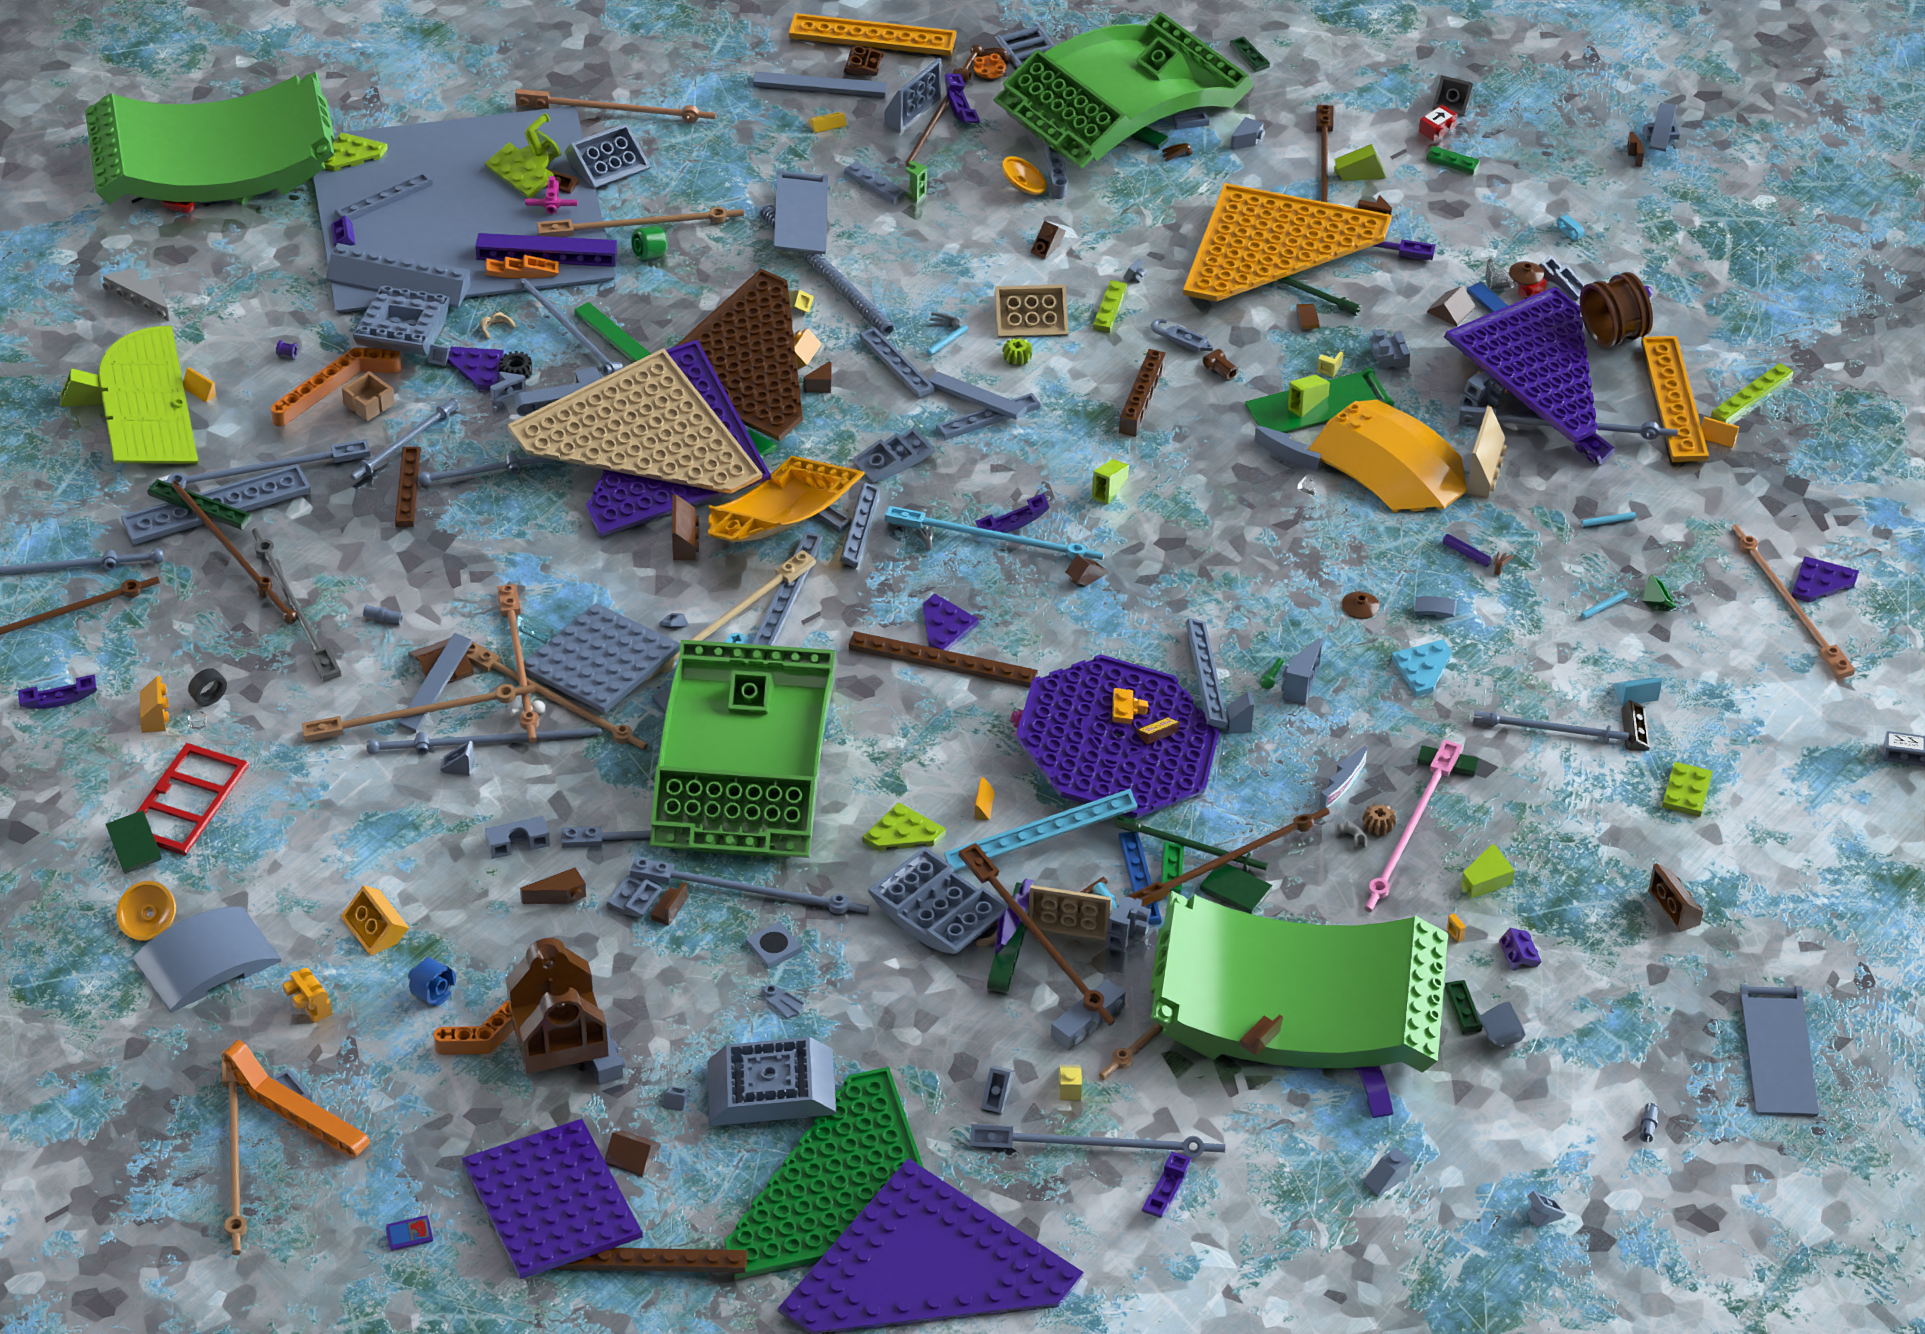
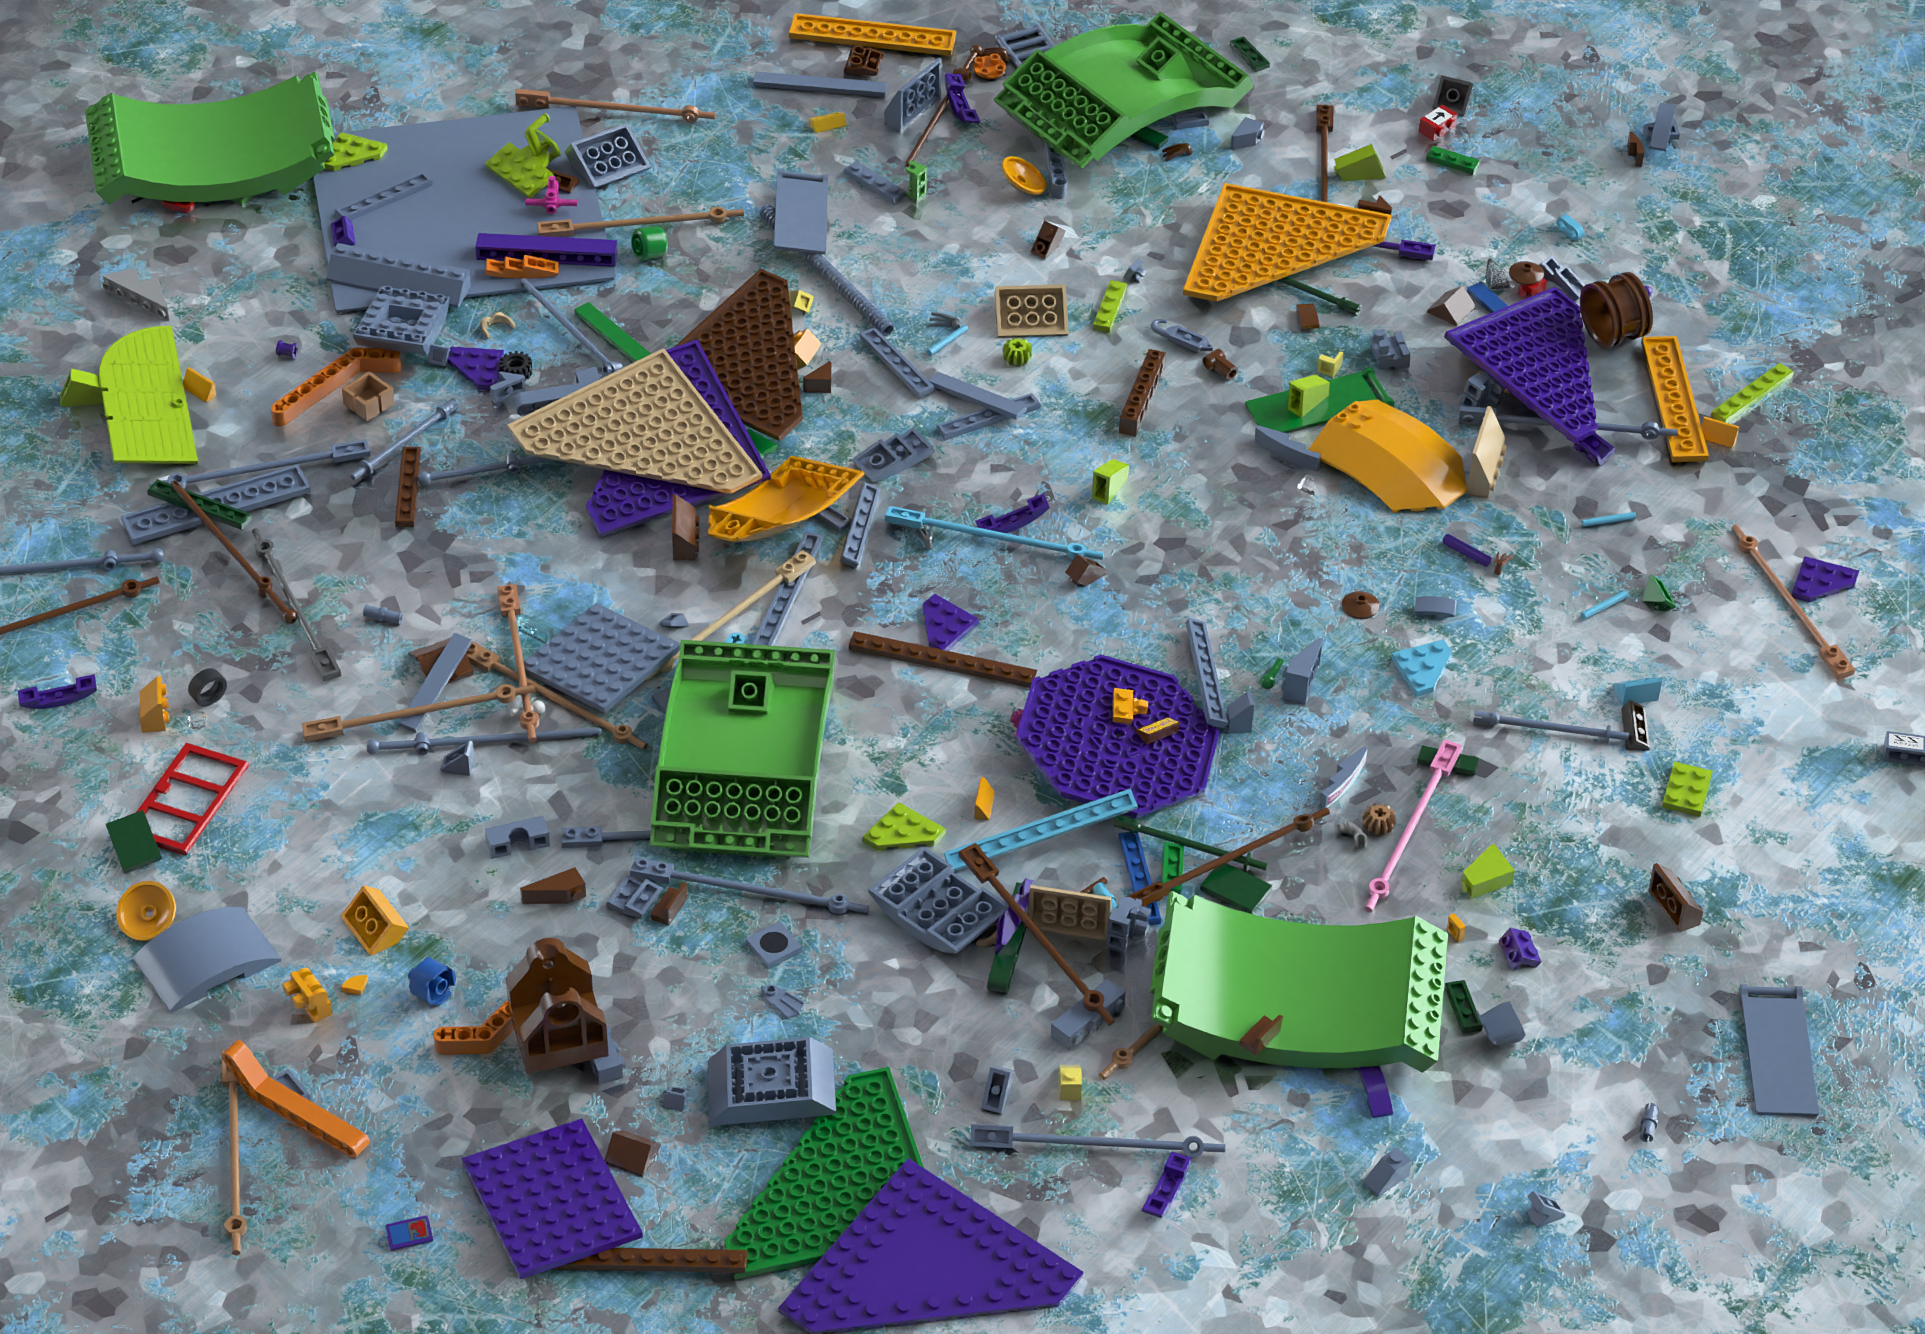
(355, 984): none -> light orange tile

